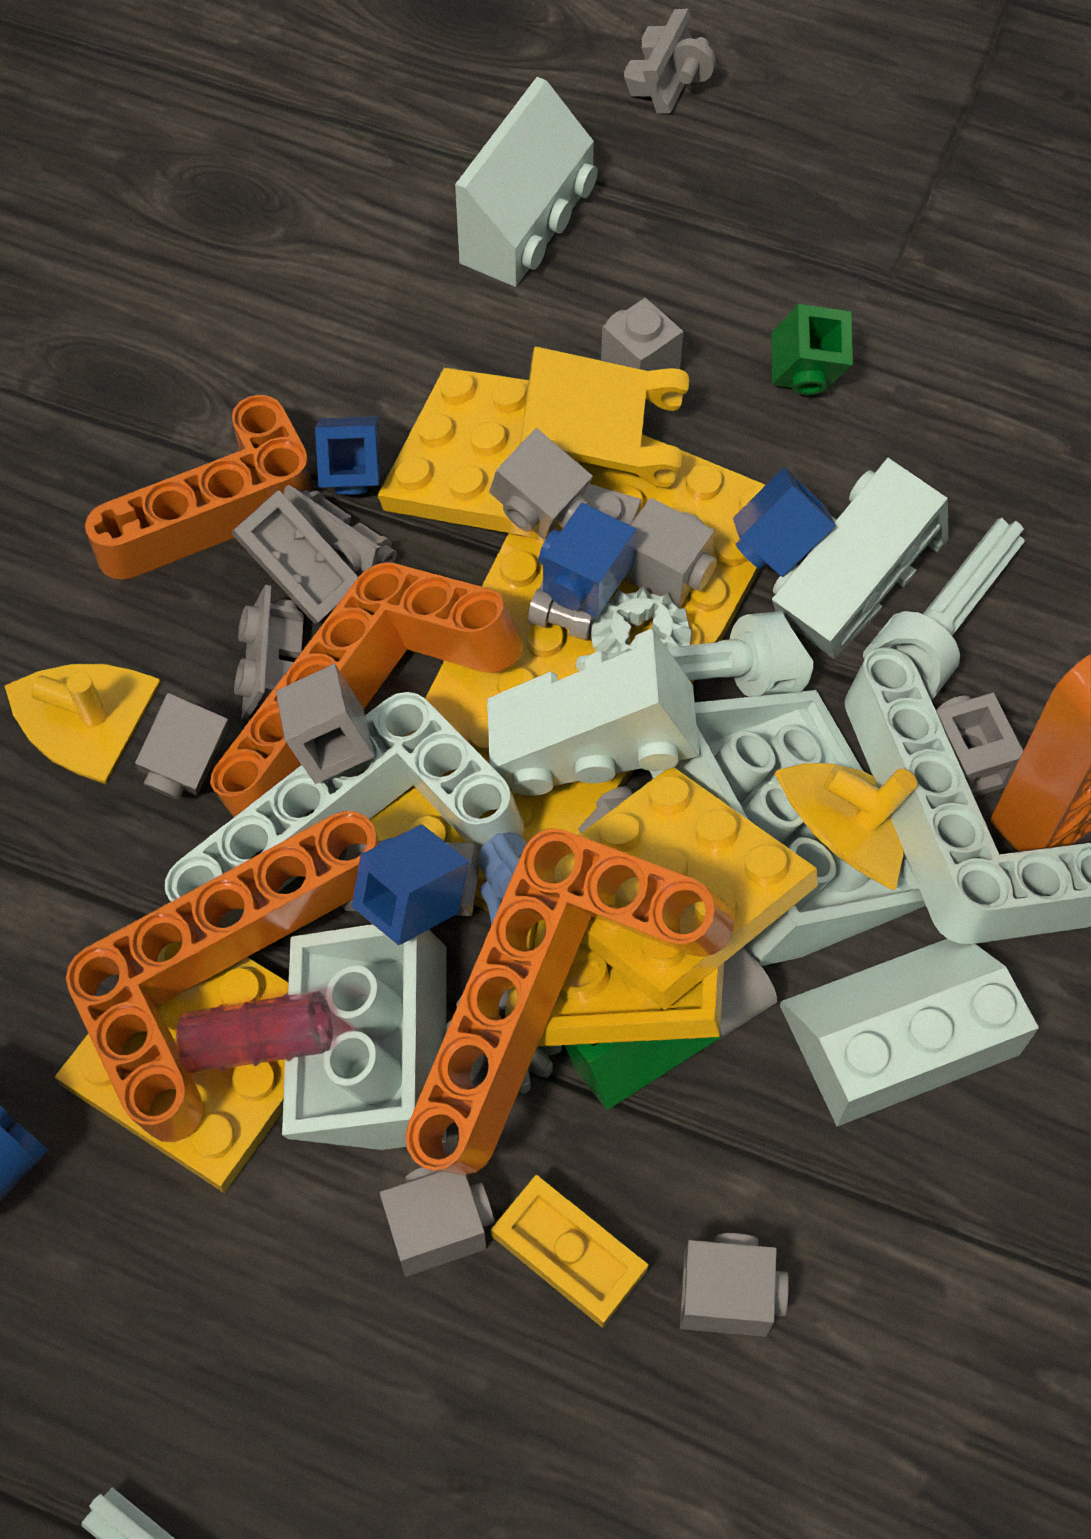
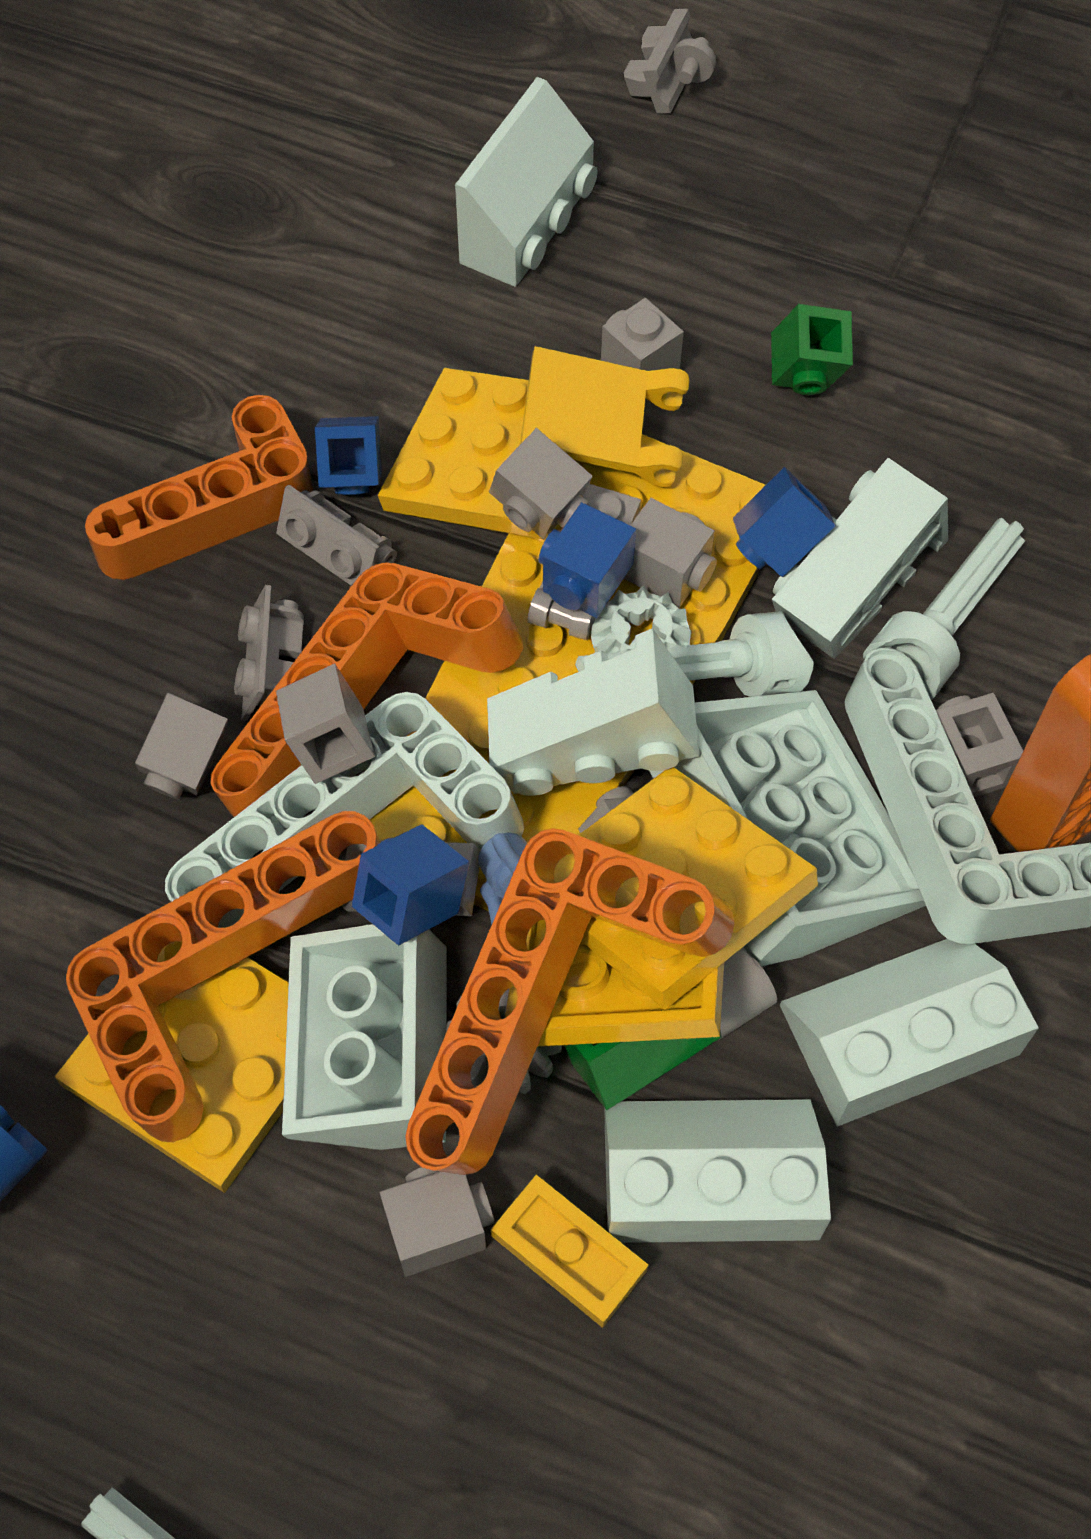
(82, 714): yellow shield -> none
(255, 1032): clear pink axle -> none
(295, 556): light grey tile -> none
(715, 1171): none -> light aqua slope
(732, 1286): light grey brick -> none
(851, 814): yellow shield -> none

